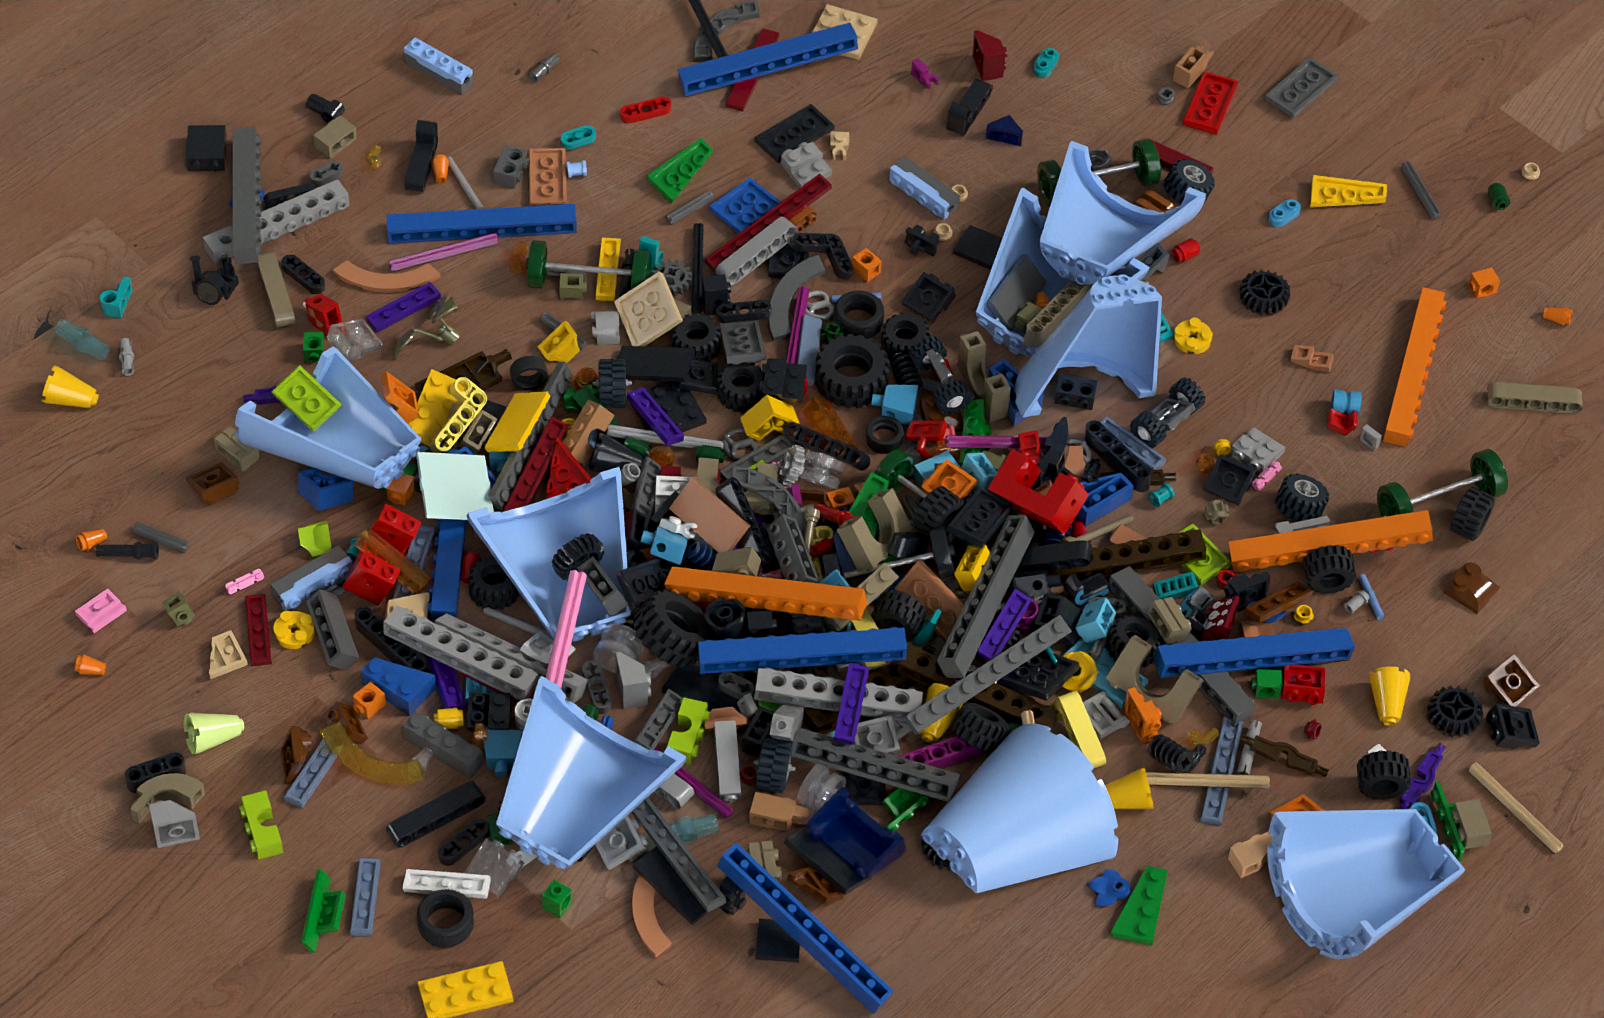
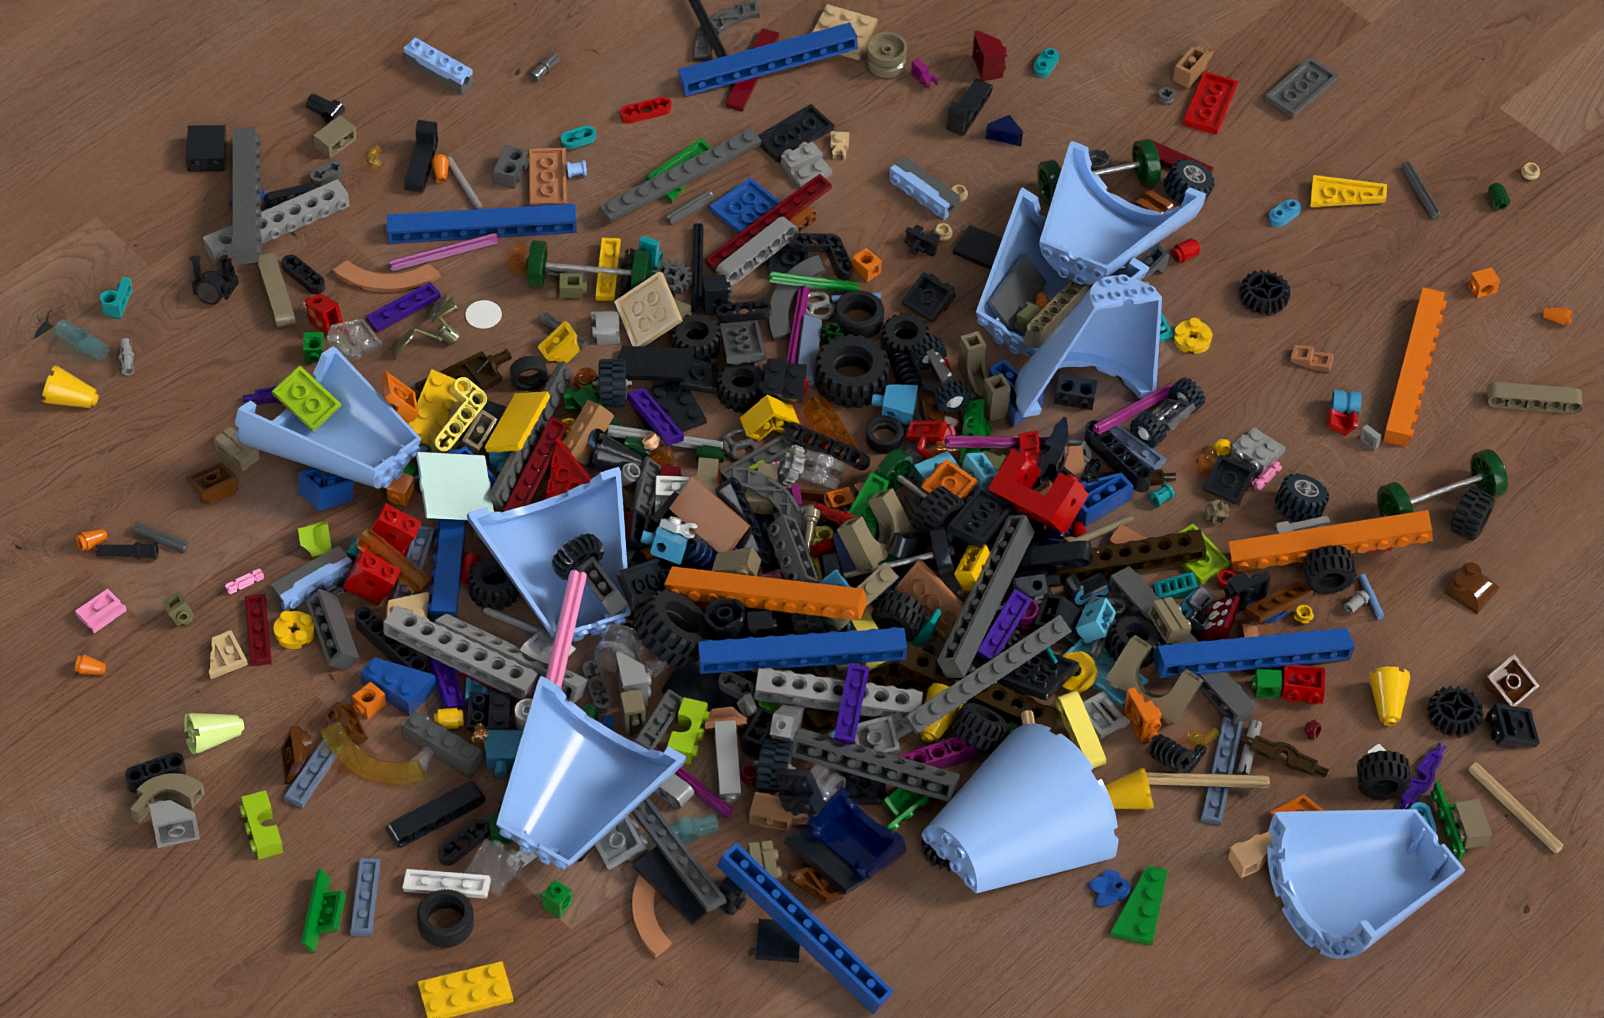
(483, 314): none -> white sticker
(632, 712): none -> dark tan brick
(651, 441): none -> light nougat plate
(680, 175): none -> dark grey plate
(799, 792): none -> black plate
(813, 282): none -> green axle
(886, 55): none -> dark tan wheel
(1132, 409): none -> magenta axle

